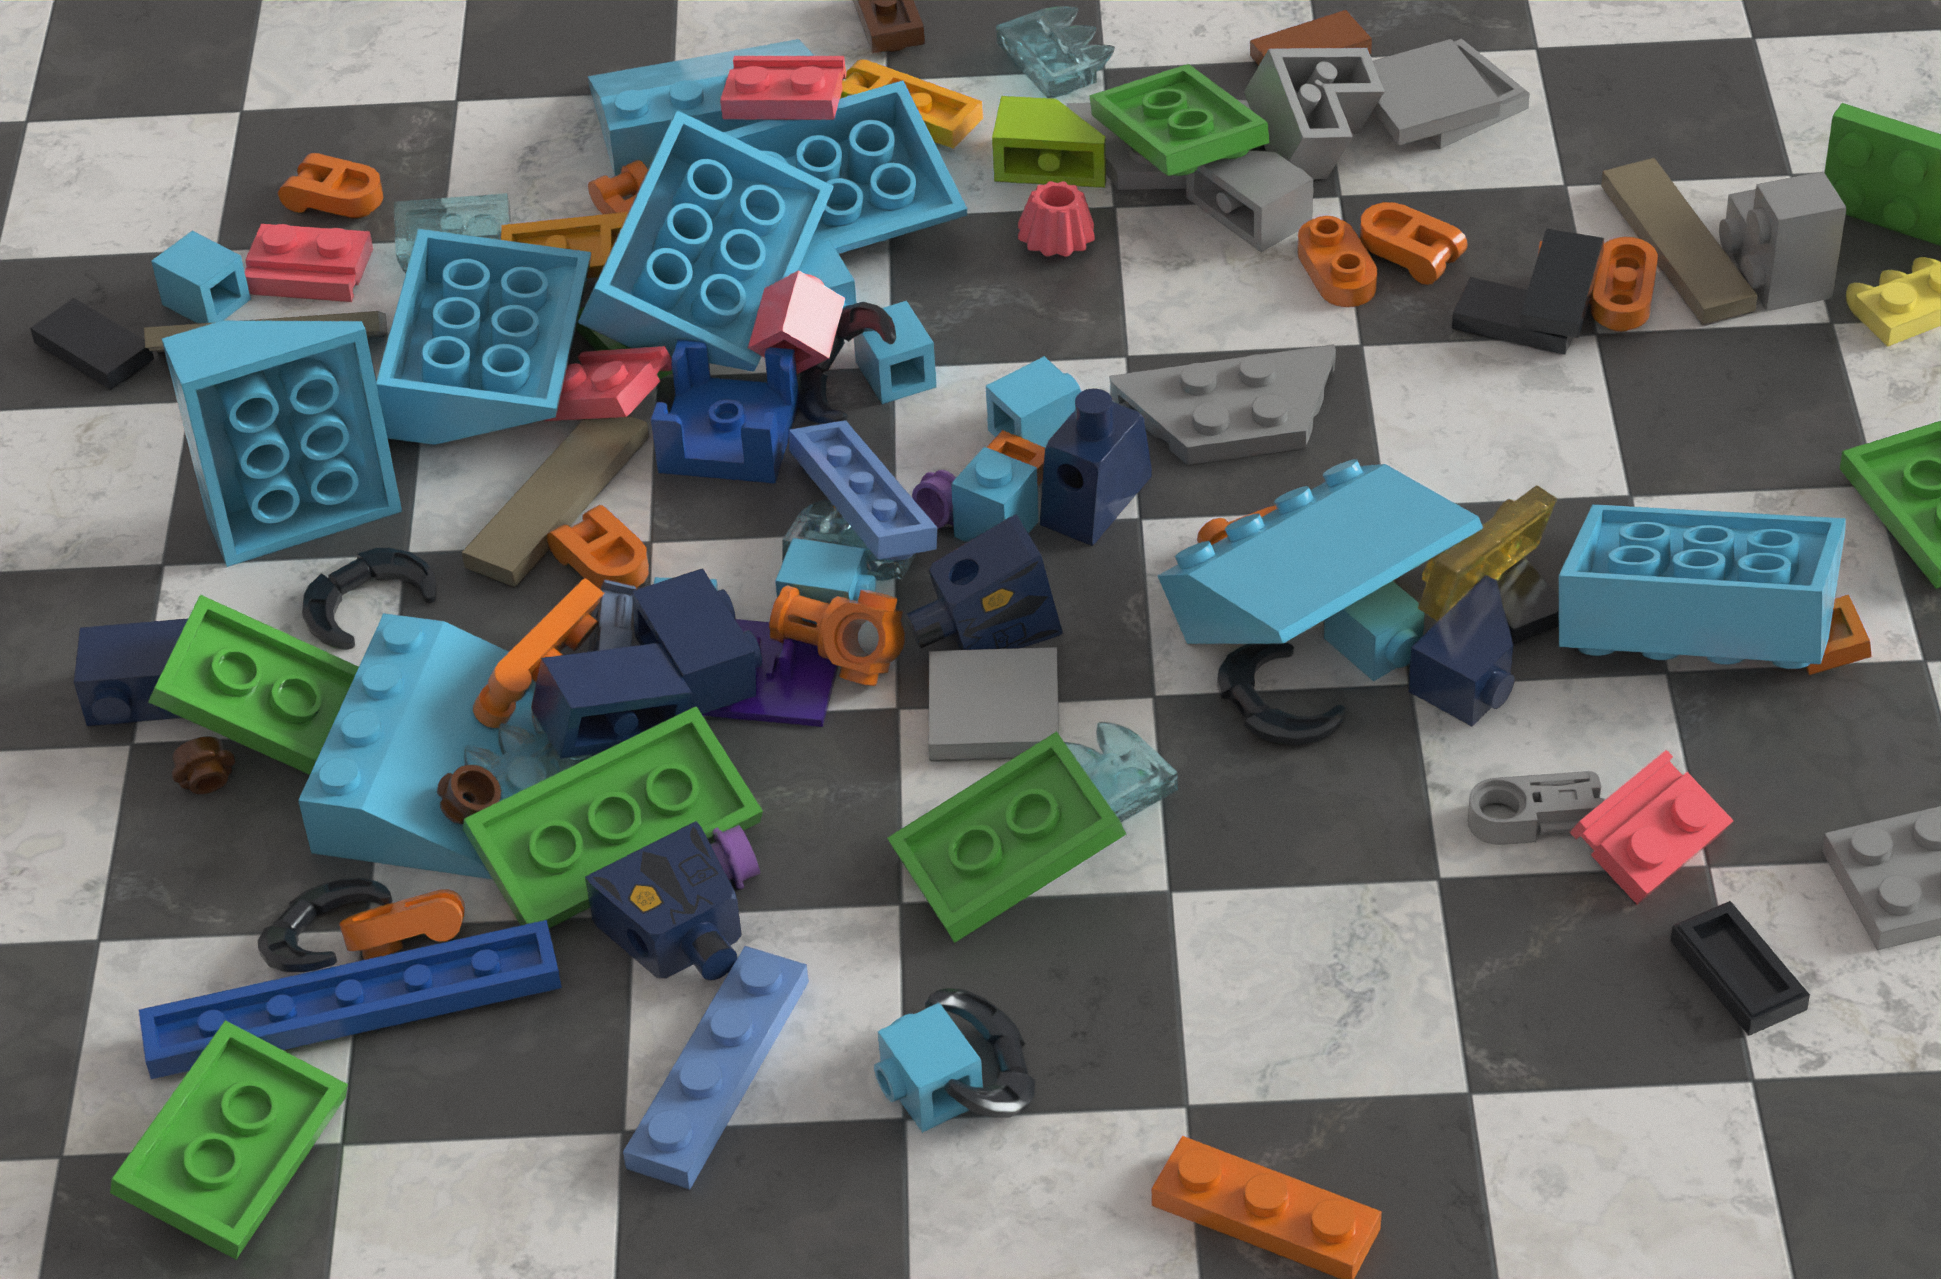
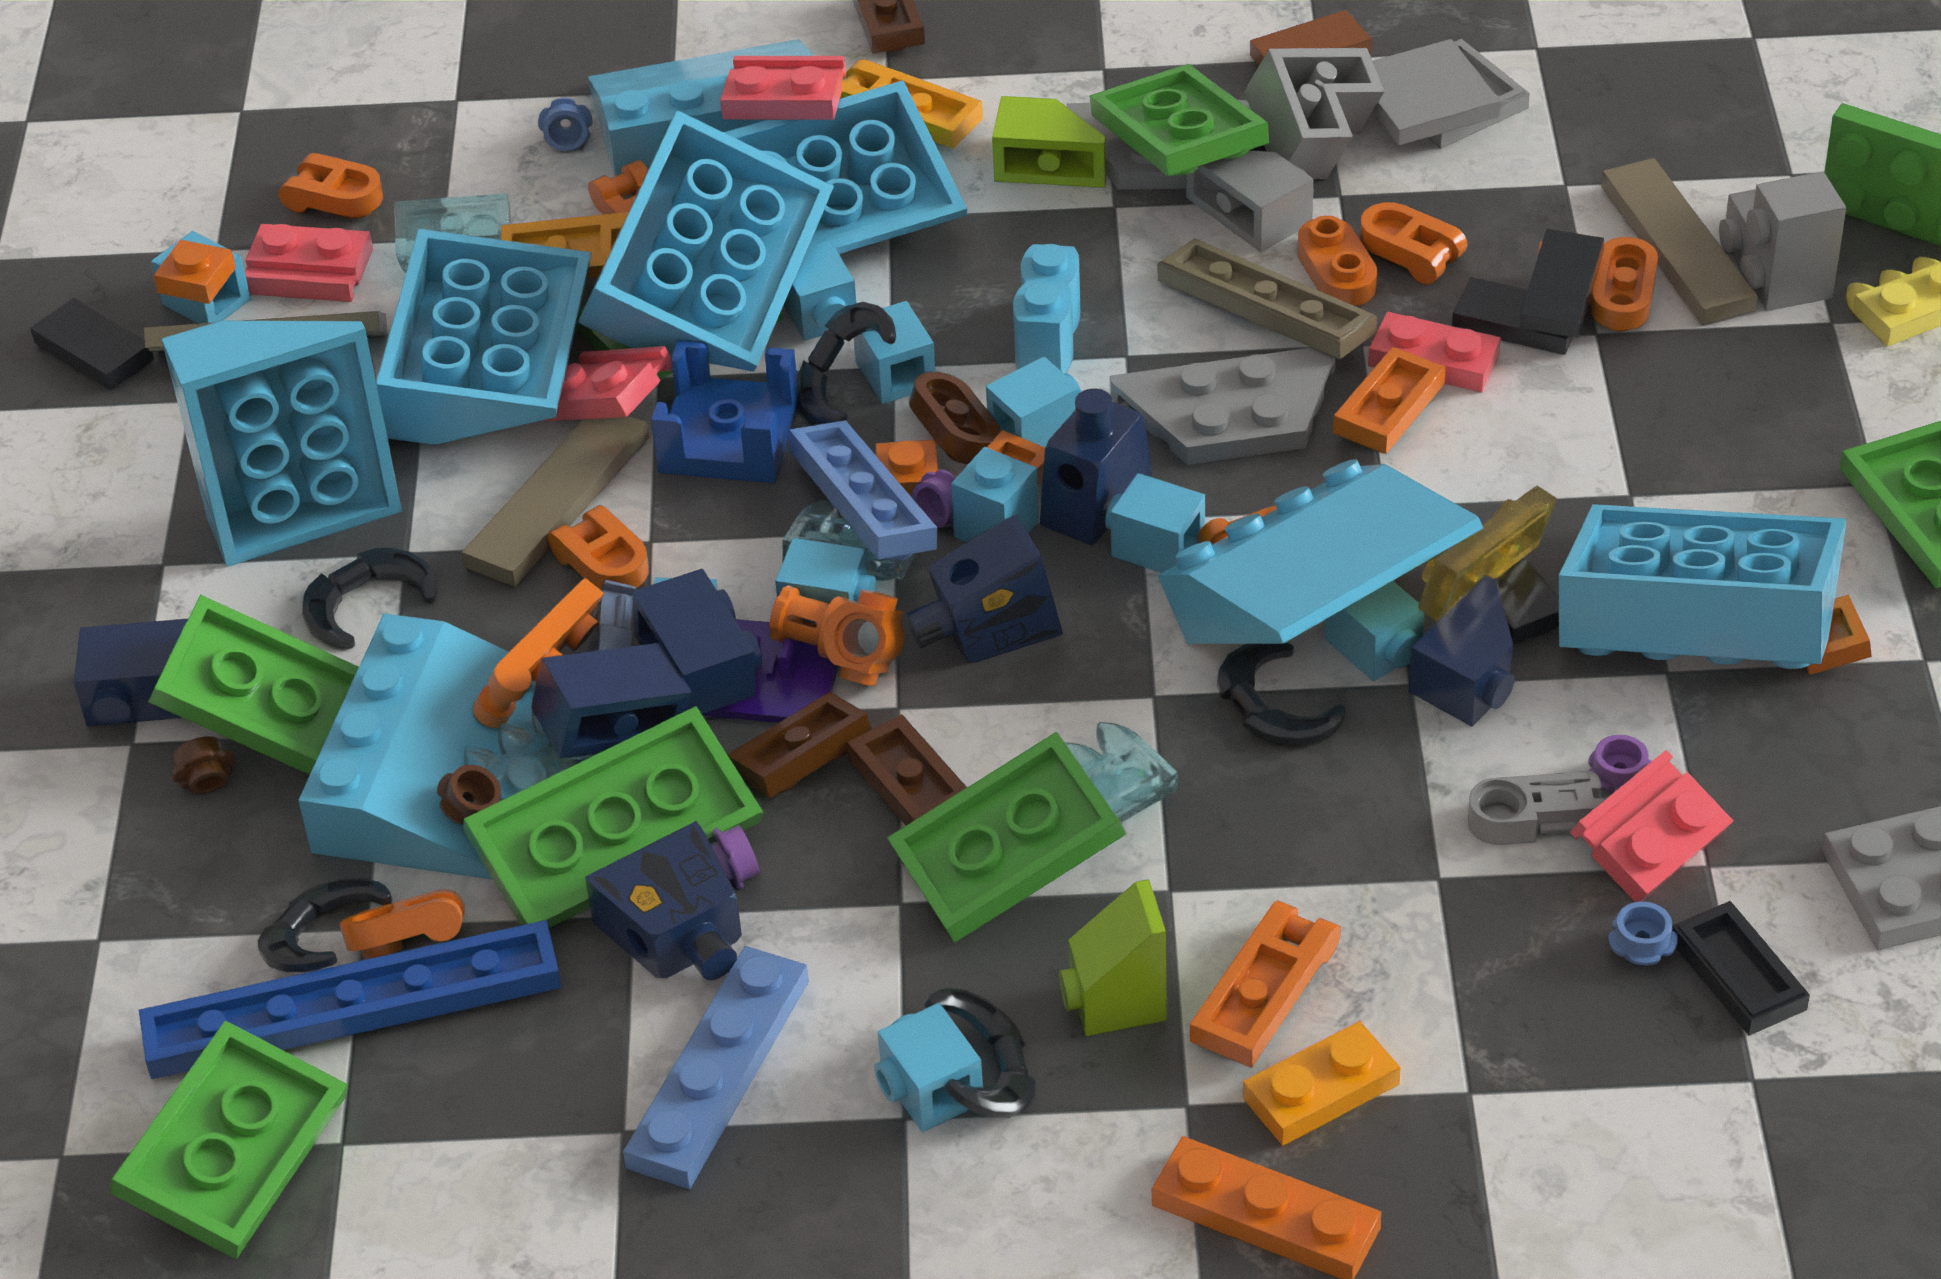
(194, 271): none -> orange plate
(565, 137): none -> medium blue plate
(798, 316): brick -> none
(799, 744): none -> reddish brown plate
(903, 768): none -> reddish brown plate
(908, 460): none -> orange plate
(952, 415): none -> reddish brown plate
(991, 702): light grey tile -> none
(1047, 305): none -> medium azure brick
(1052, 51): clear light blue plate -> none
(1056, 220): coral piece -> none
(1119, 965): none -> lime slope
(1154, 522): none -> medium azure brick
(1263, 983): none -> orange plate
(1267, 298): none -> dark tan tile
(1321, 1083): none -> light orange plate
(1389, 400): none -> orange plate
(1464, 353): none -> coral plate
(1618, 760): none -> medium lavender plate
(1642, 933): none -> medium blue plate

